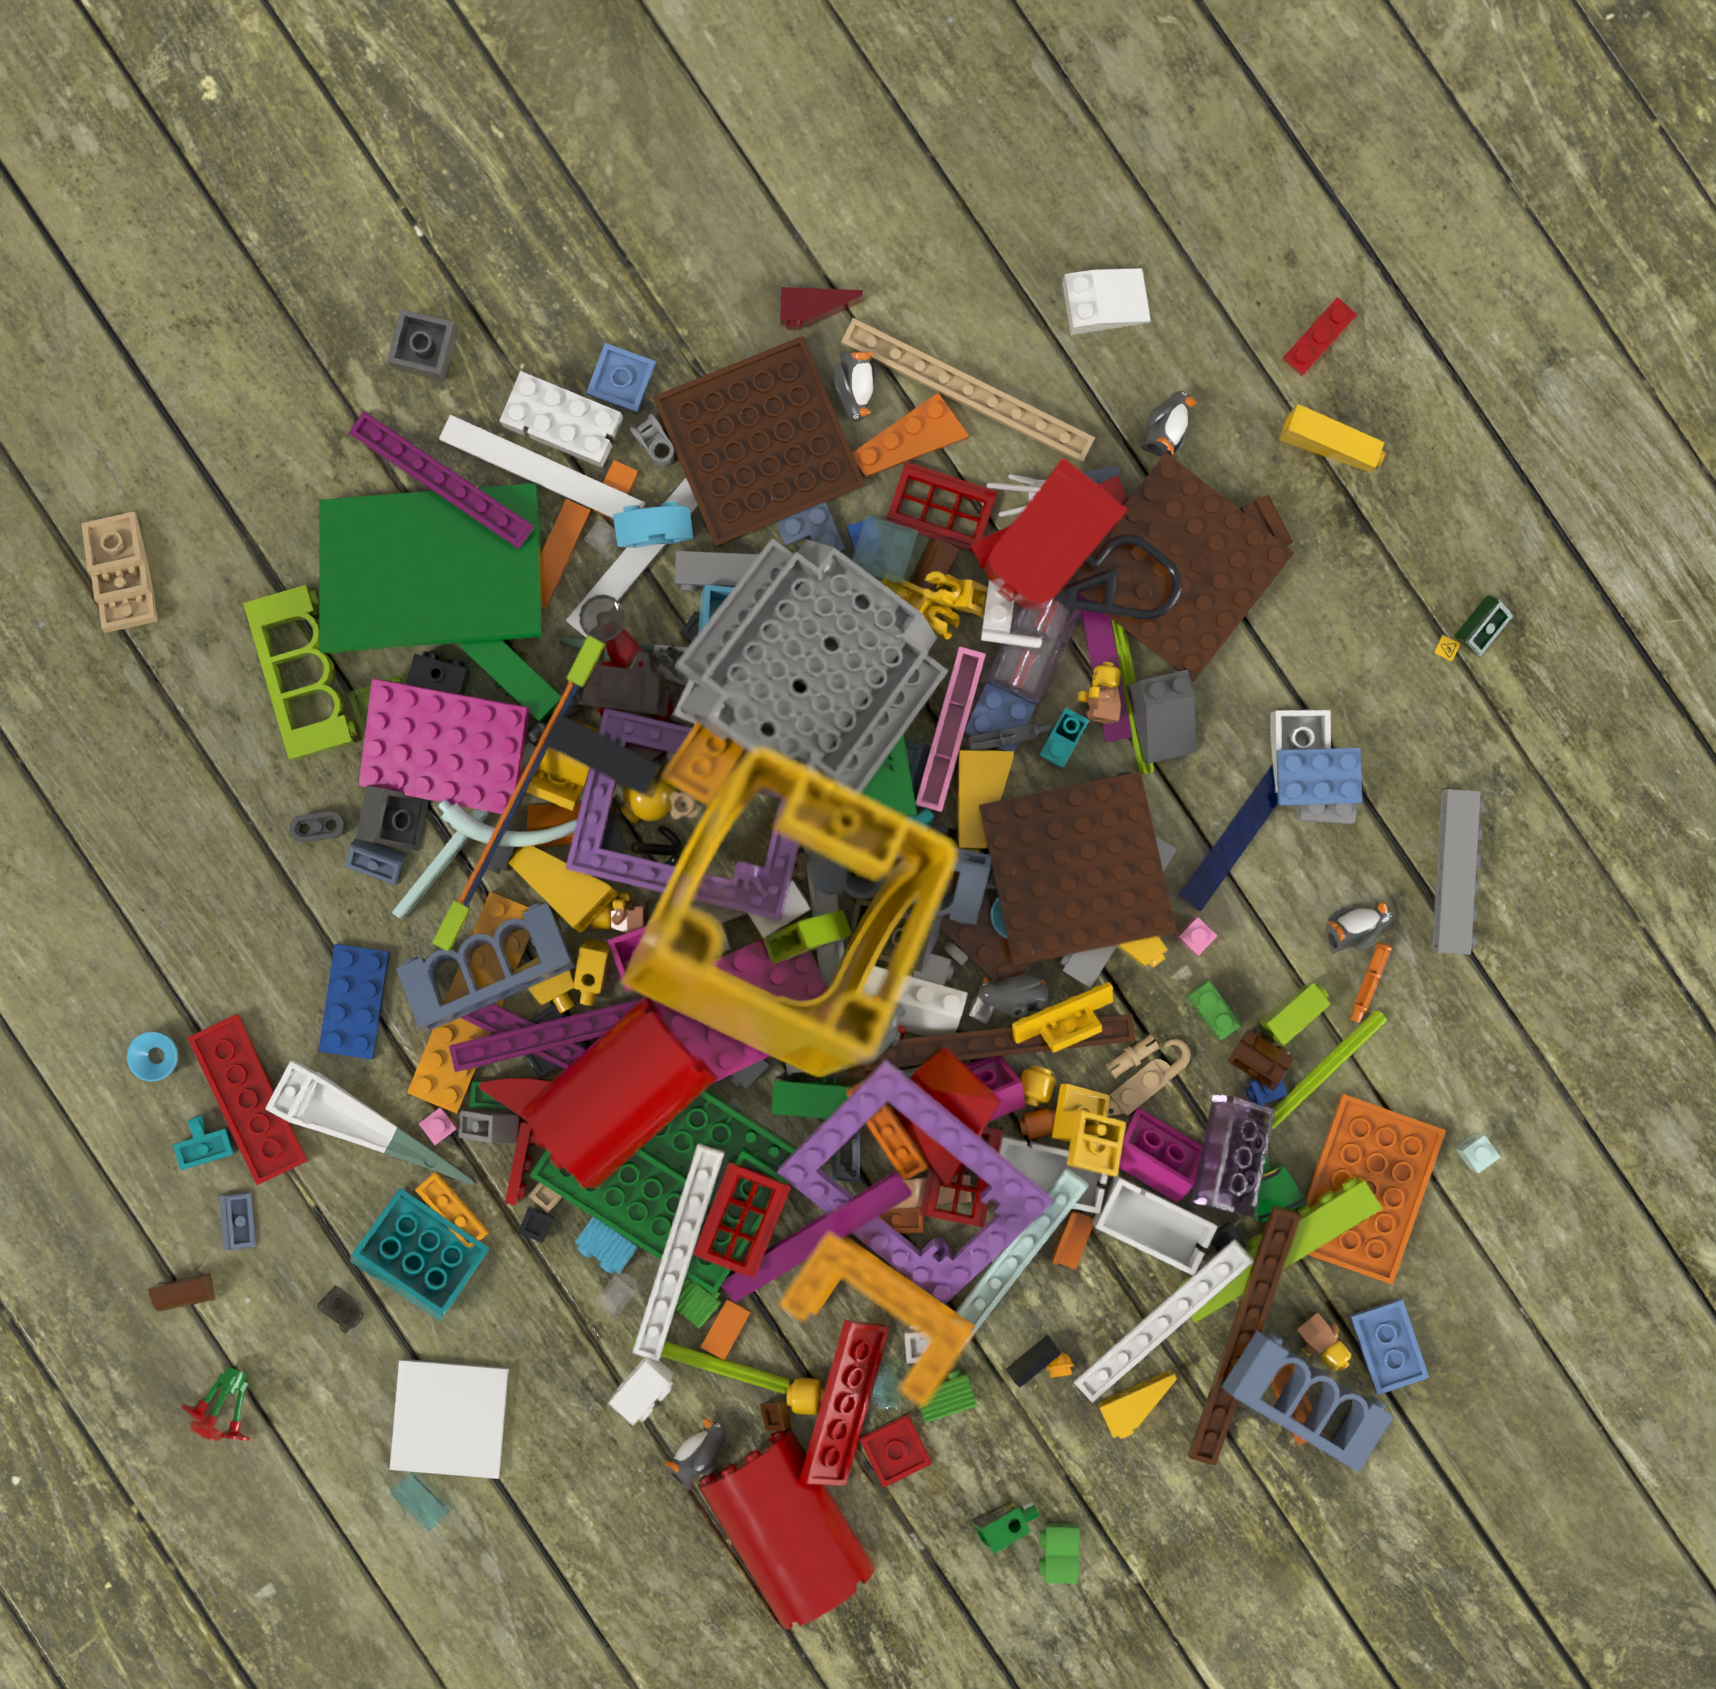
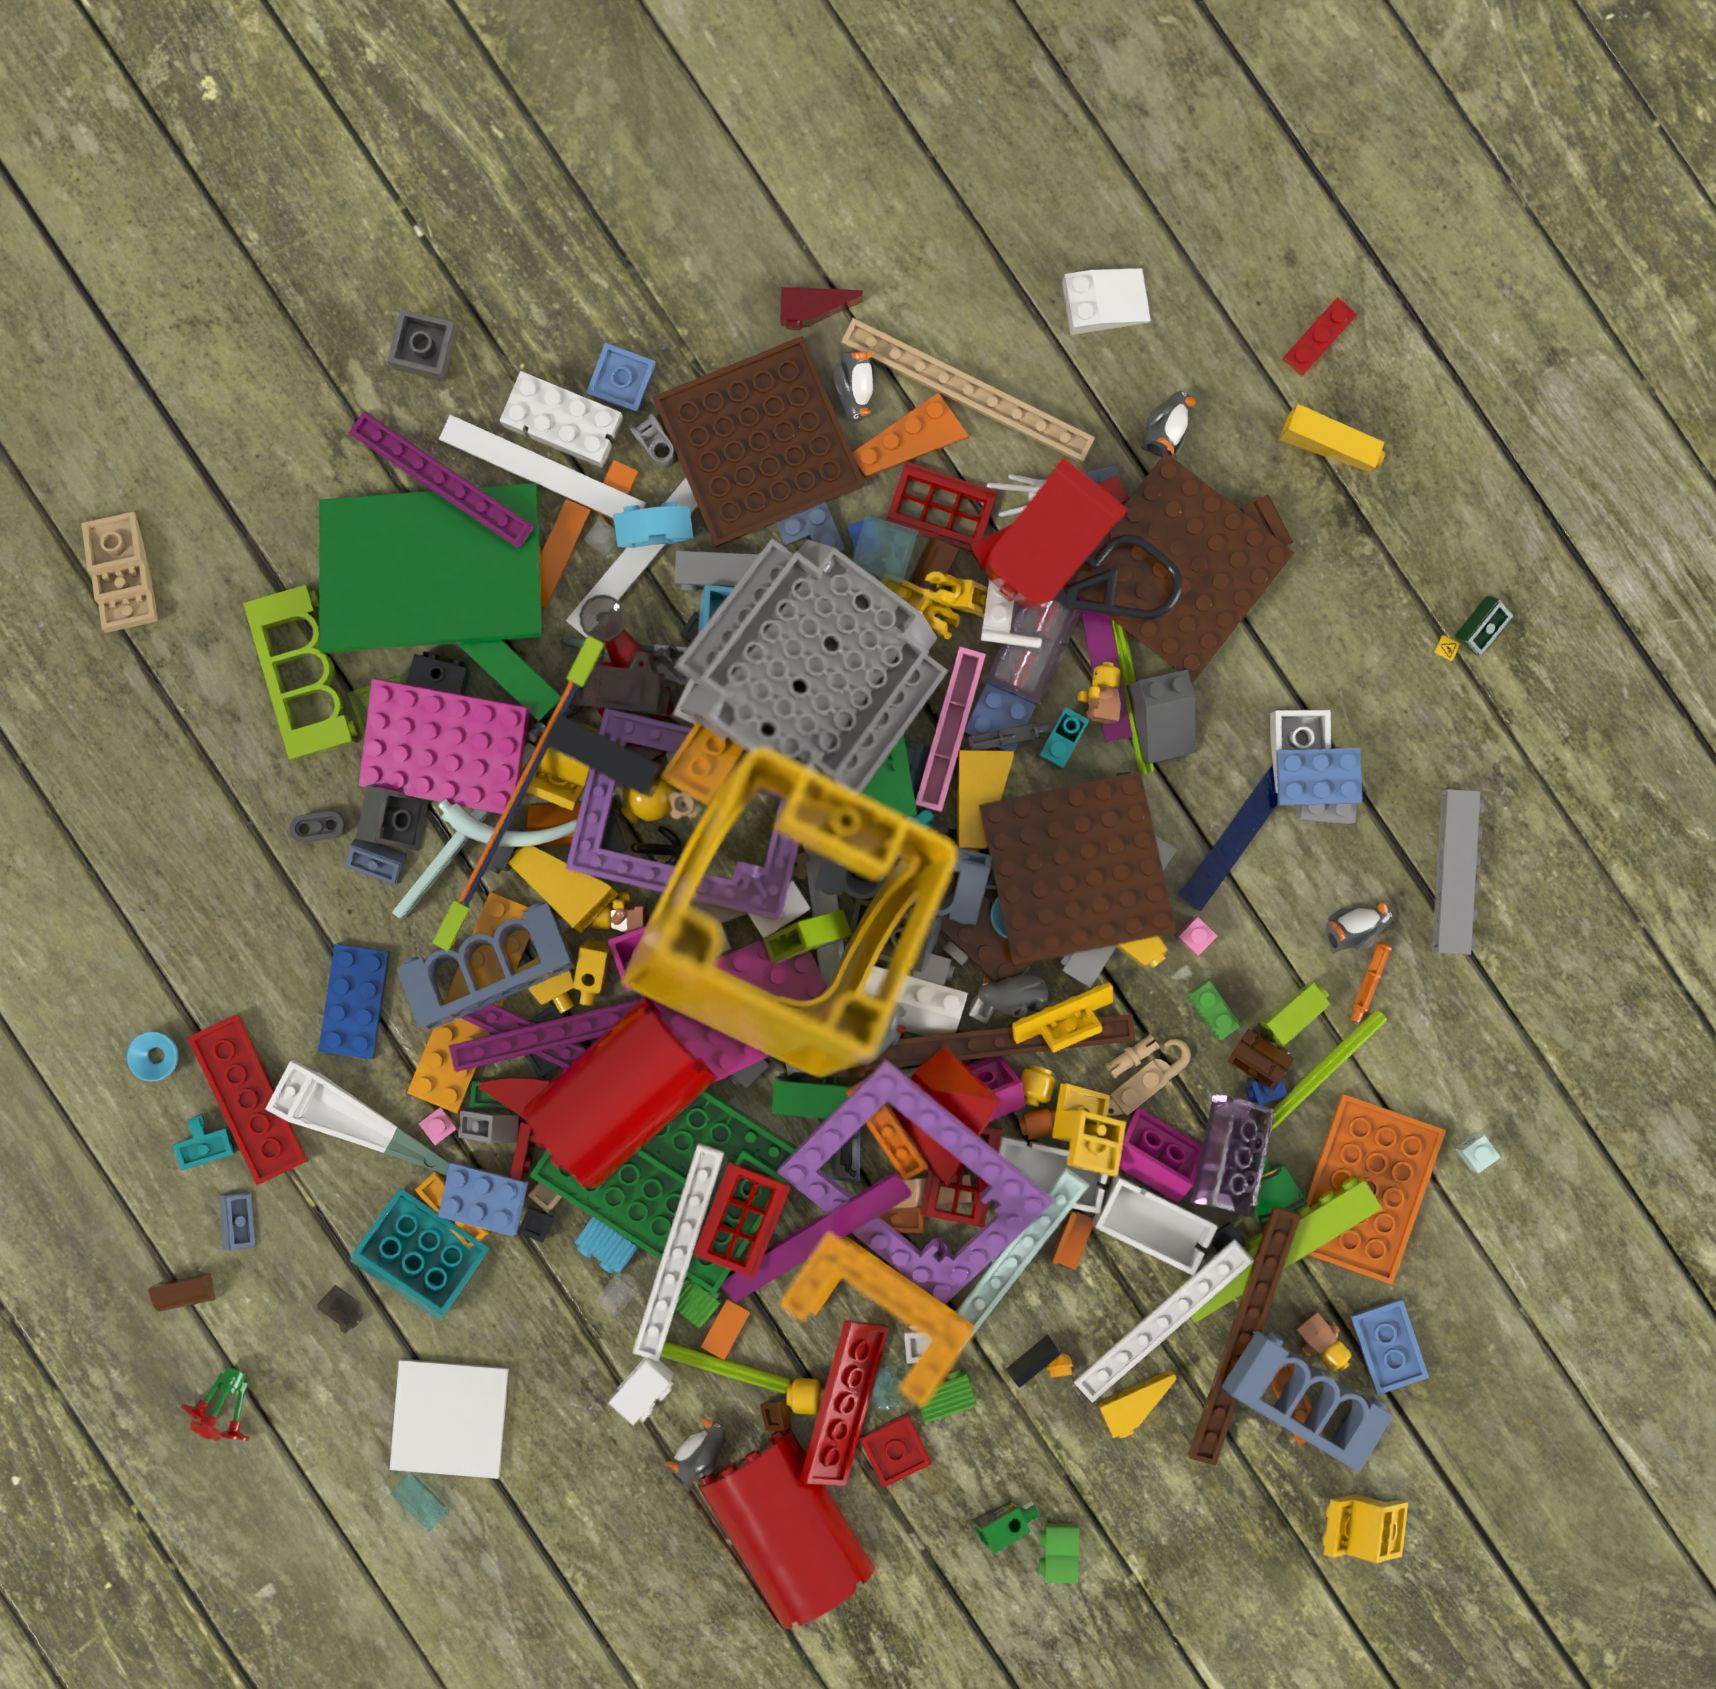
(483, 1199): none -> medium blue plate
(1365, 1528): none -> yellow bracket

